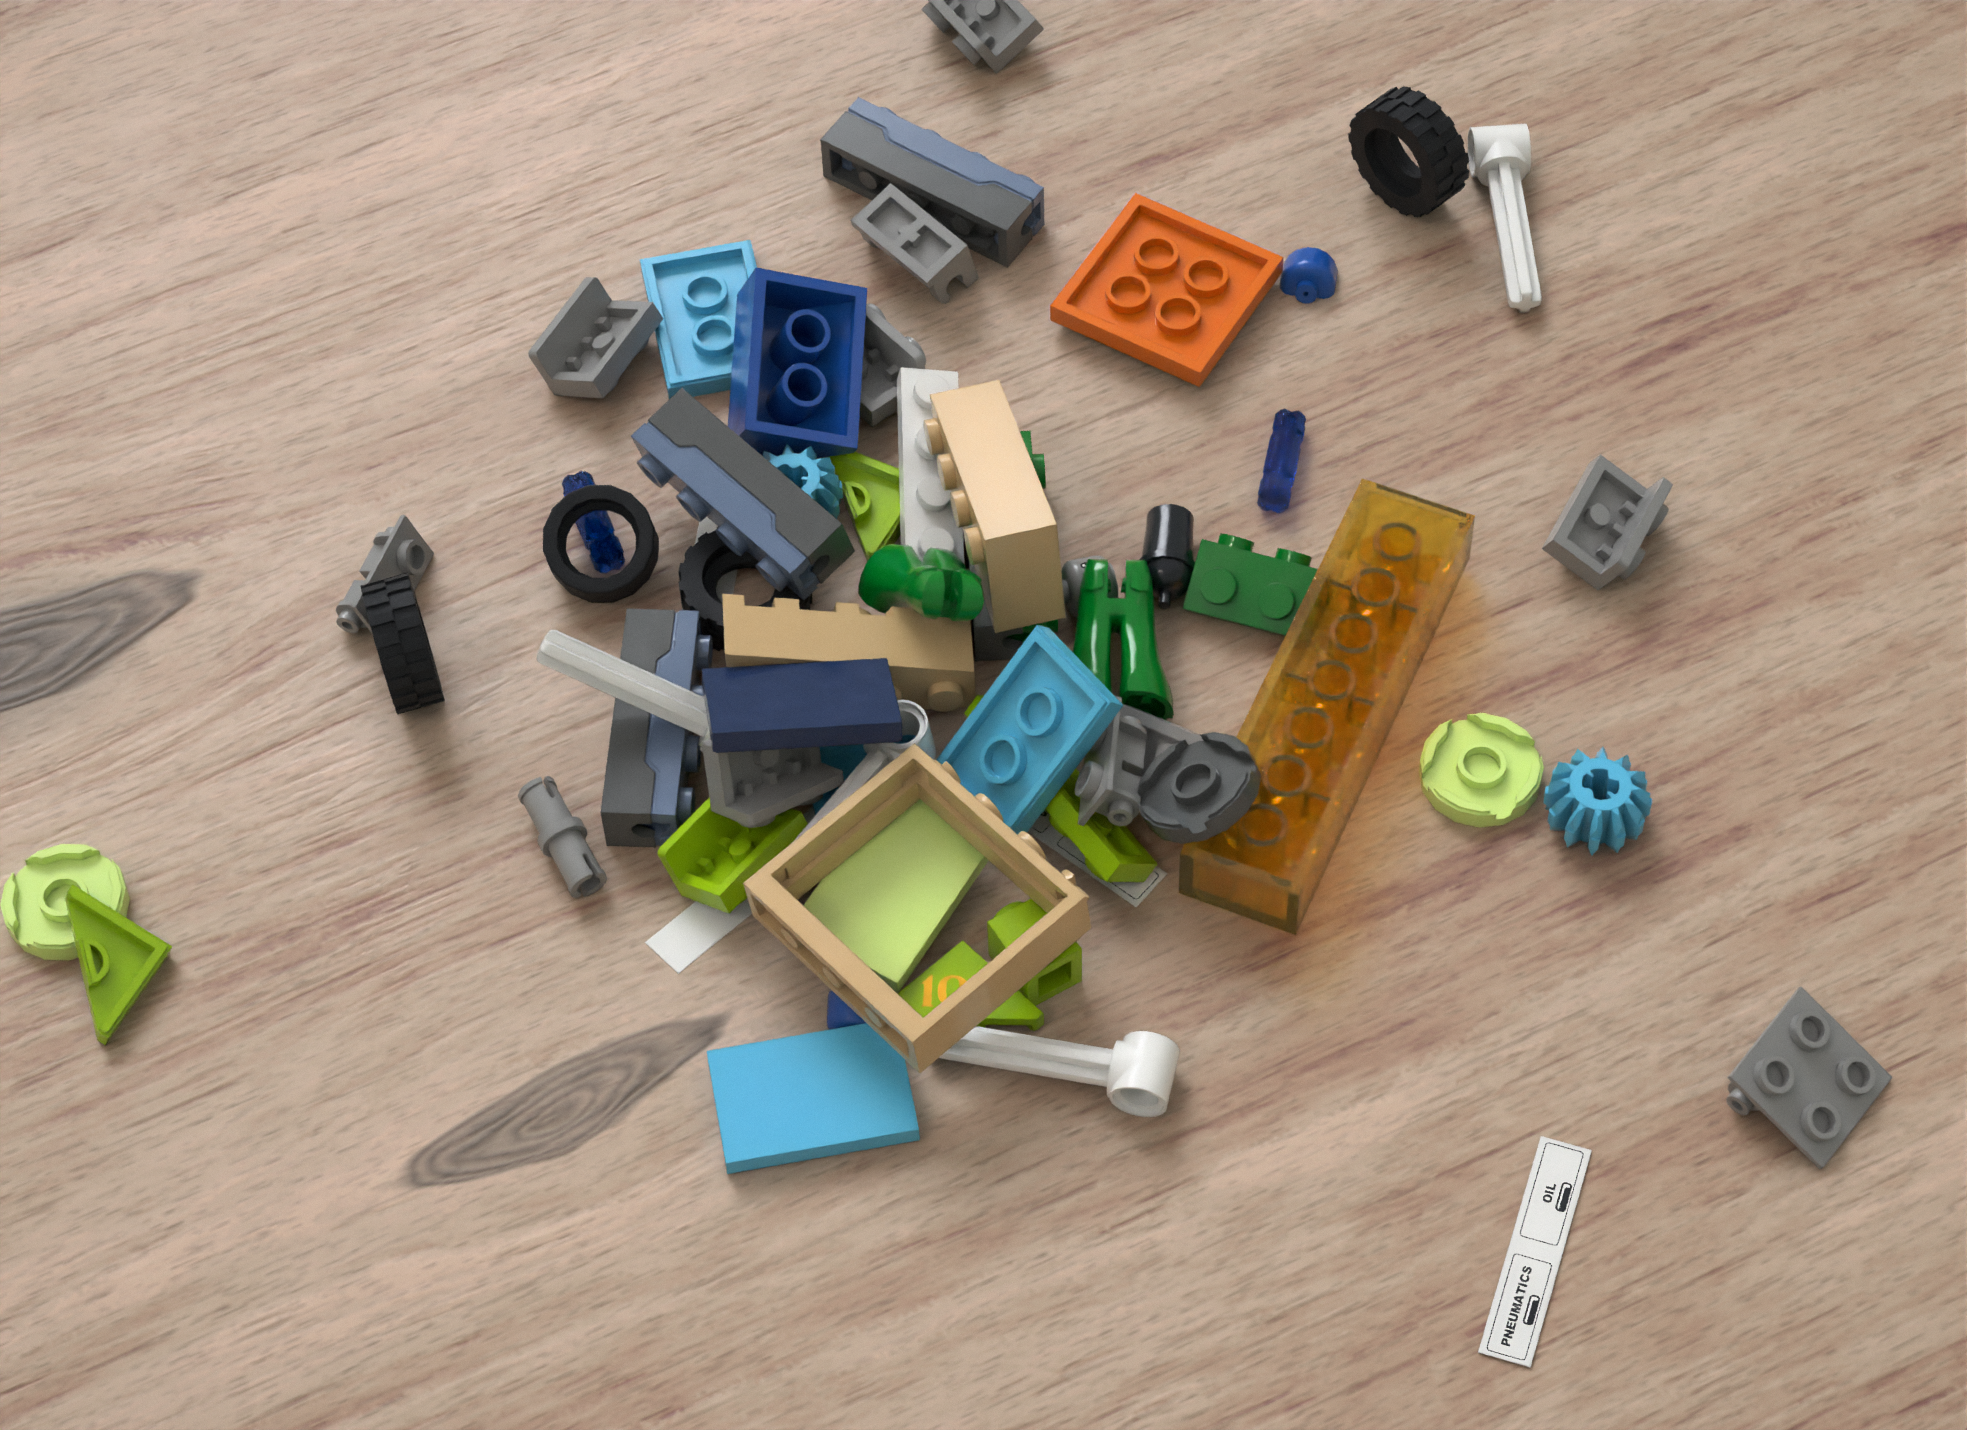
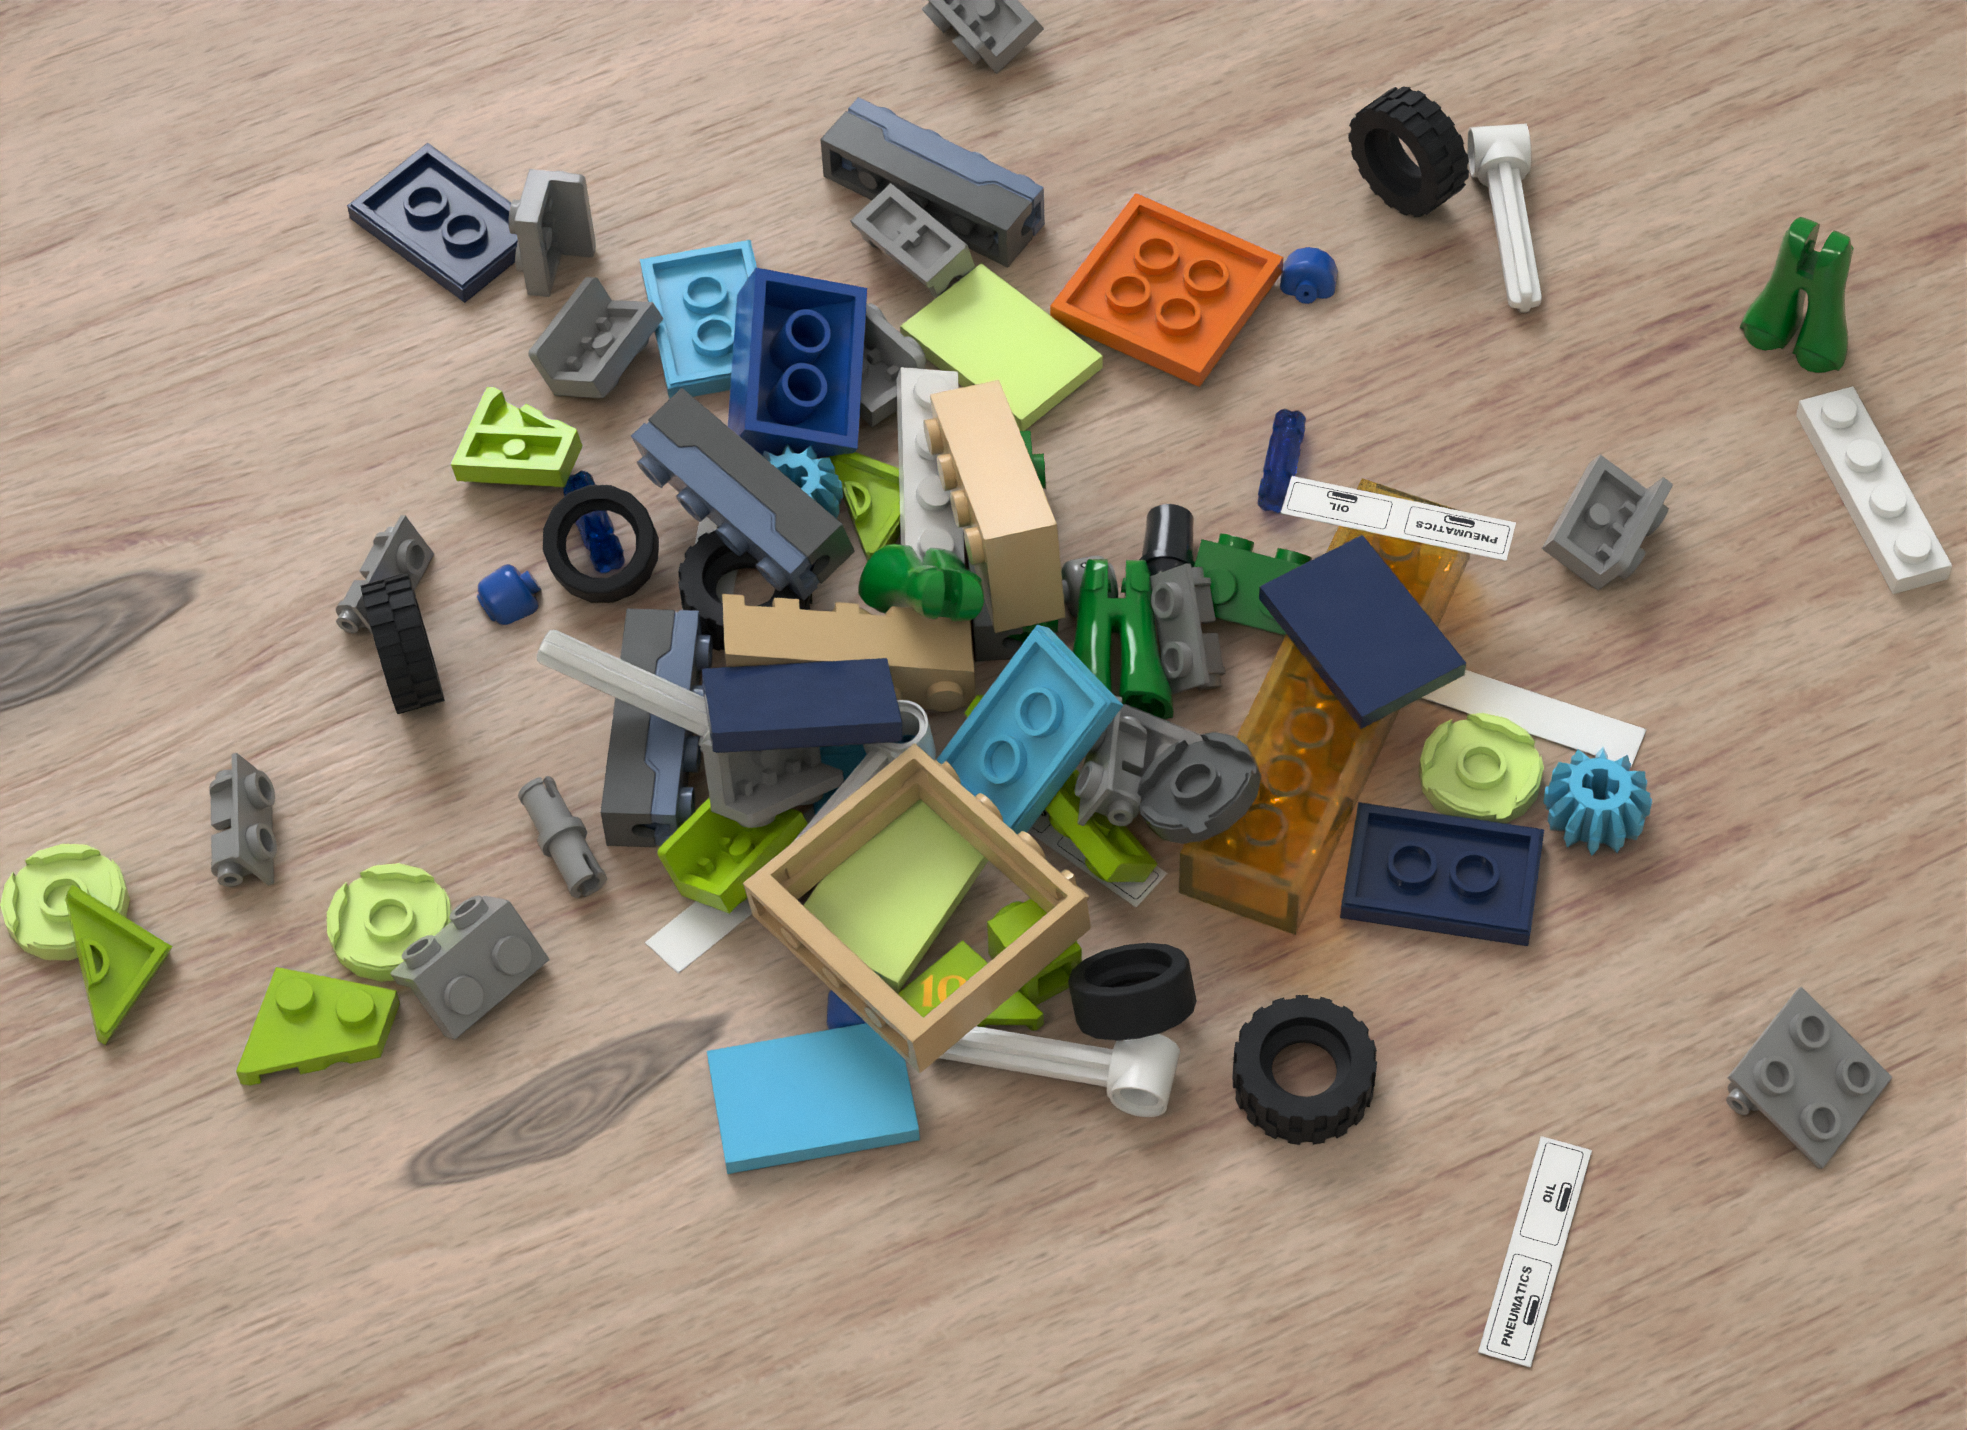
(245, 803): none -> light grey hinge
(316, 1023): none -> lime wing
(383, 916): none -> yellowish green tile
(440, 221): none -> tile
(470, 963): none -> light grey bracket
(508, 594): none -> blue piece
(515, 445): none -> lime wing
(550, 222): none -> light grey bracket
(999, 334): none -> yellowish green tile
(1132, 991): none -> black tyre
(1180, 605): none -> light grey hinge
(1296, 1116): none -> black tyre
(1362, 631): none -> dark blue tile
(1398, 518): none -> white sticker
(1442, 874): none -> dark blue tile
(1541, 715): none -> white sticker
(1779, 307): none -> green piece
(1873, 490): none -> white plate

